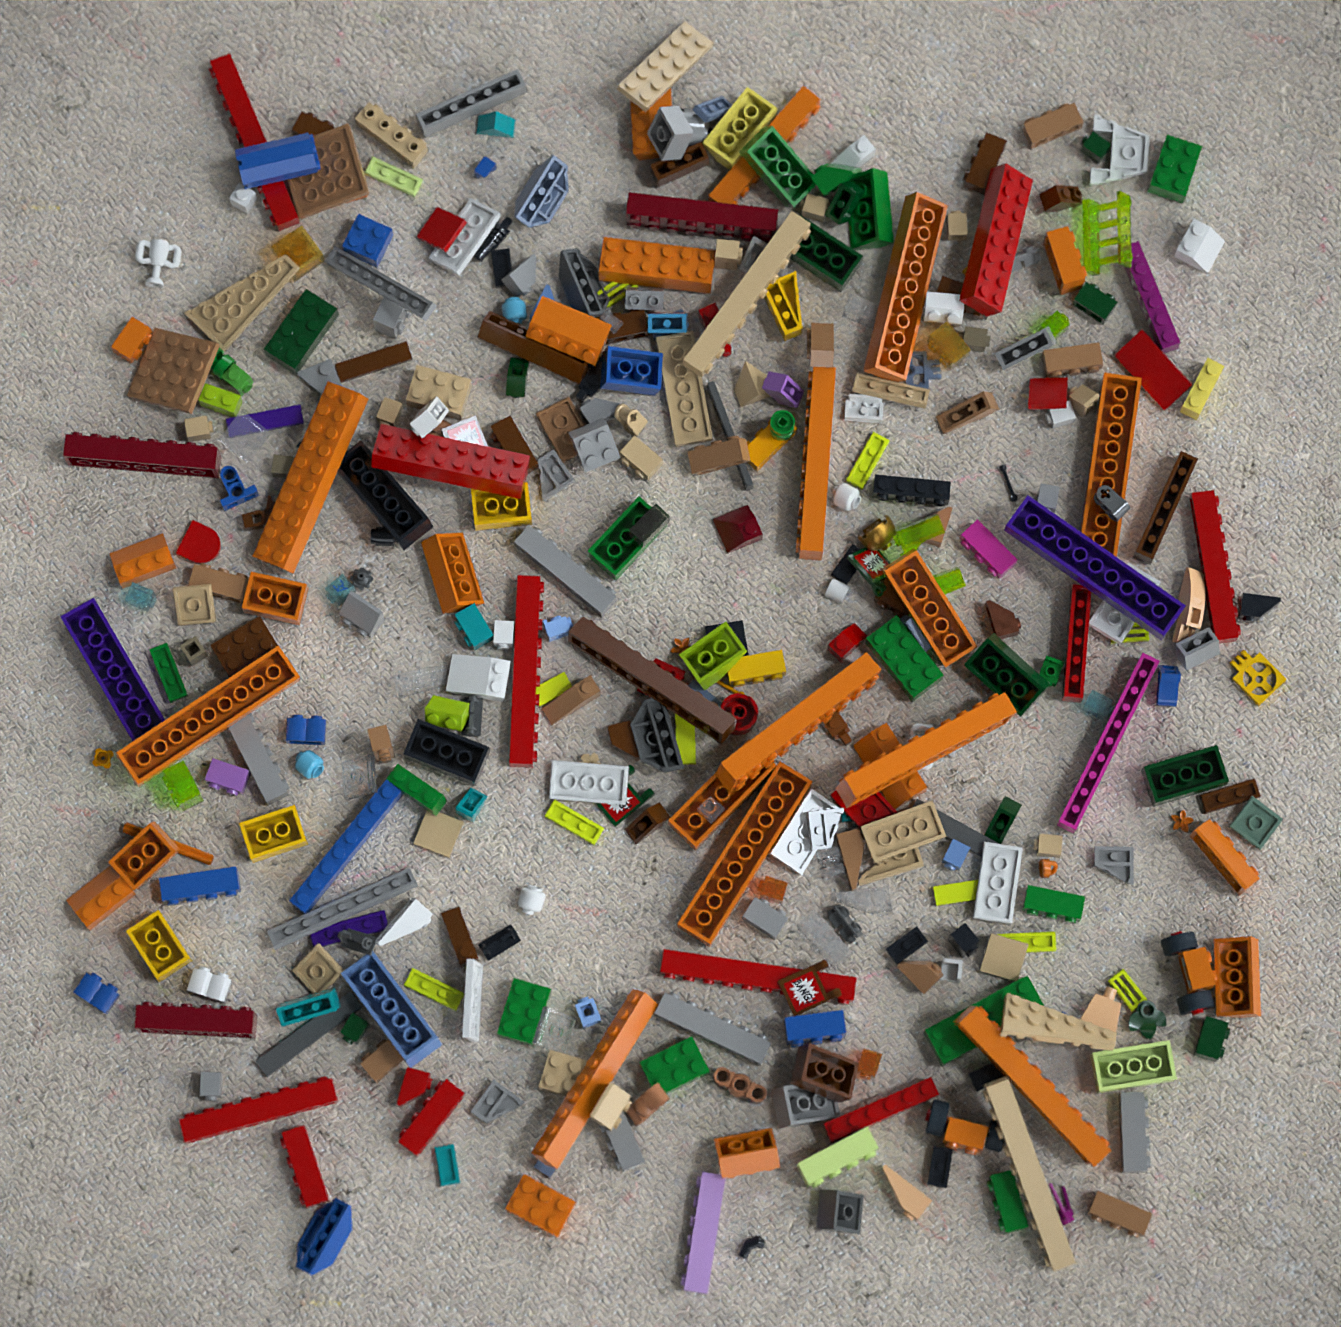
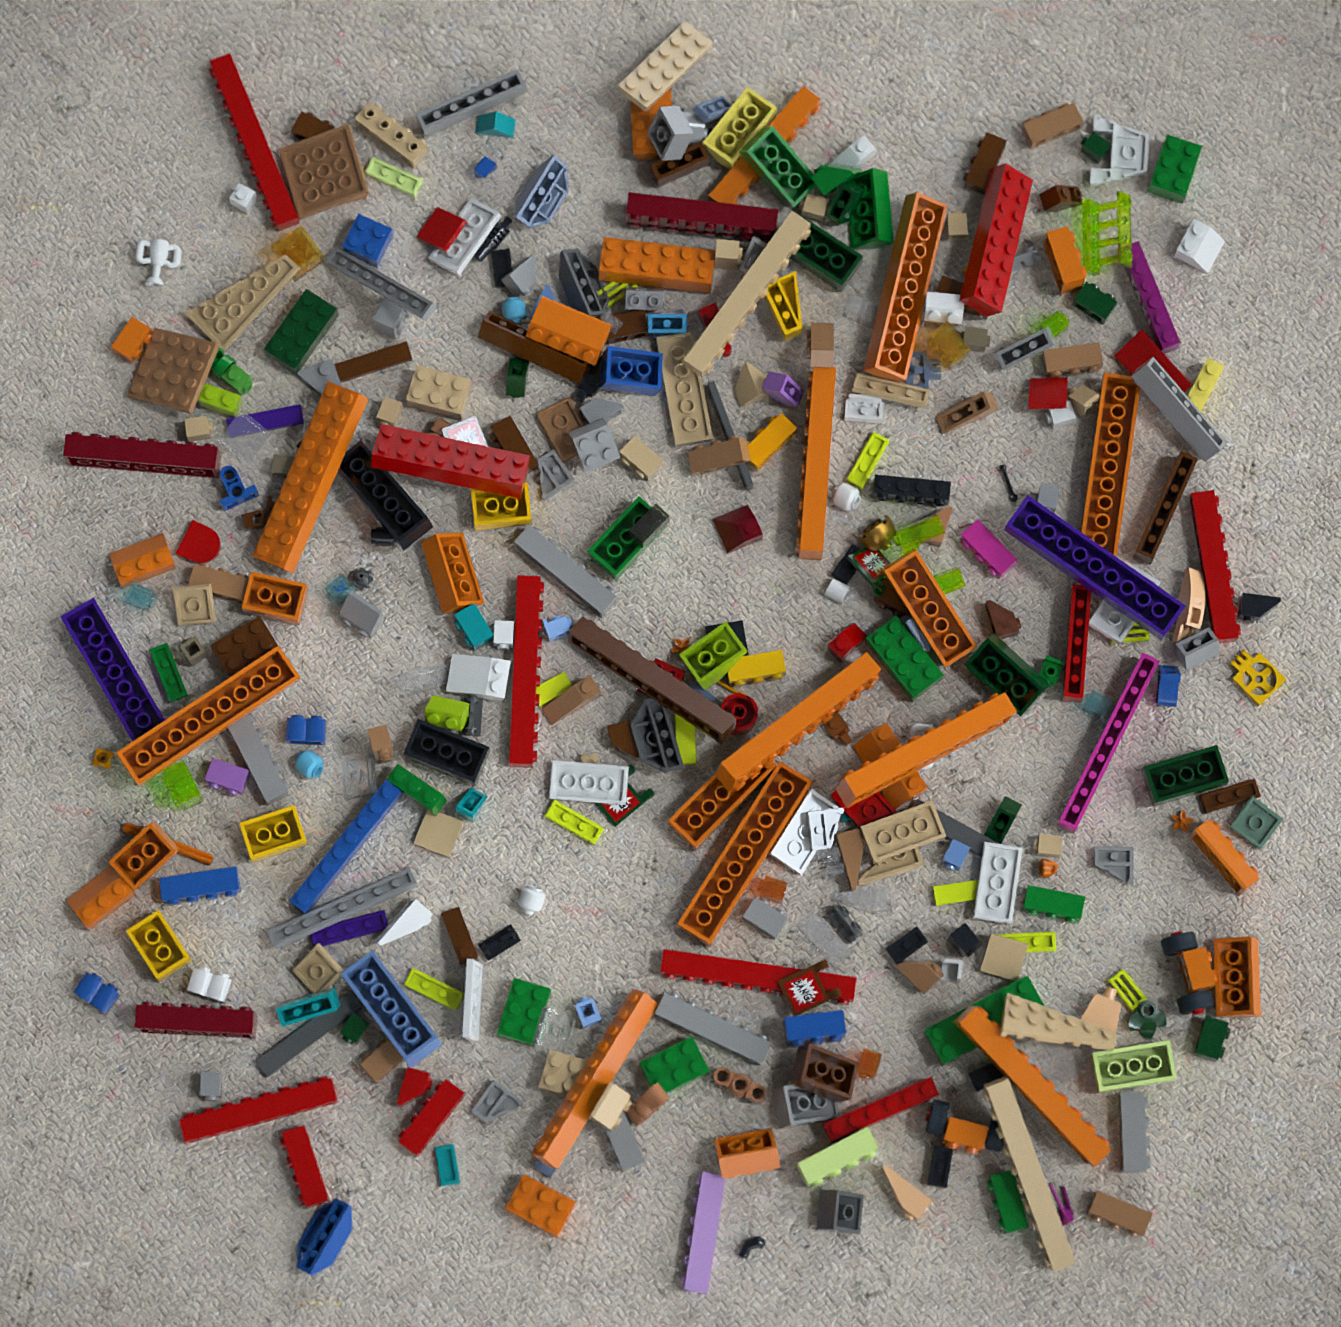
(277, 160): blue brick -> none
(358, 941): dark grey hinge -> none
(429, 417): white brick -> none
(630, 419): tan piece -> none
(647, 823): reddish brown slope -> none
(710, 809): clear slope -> none
(782, 425): green wheel -> none
(1112, 504): dark grey piece -> none
(1178, 409): none -> light grey brick

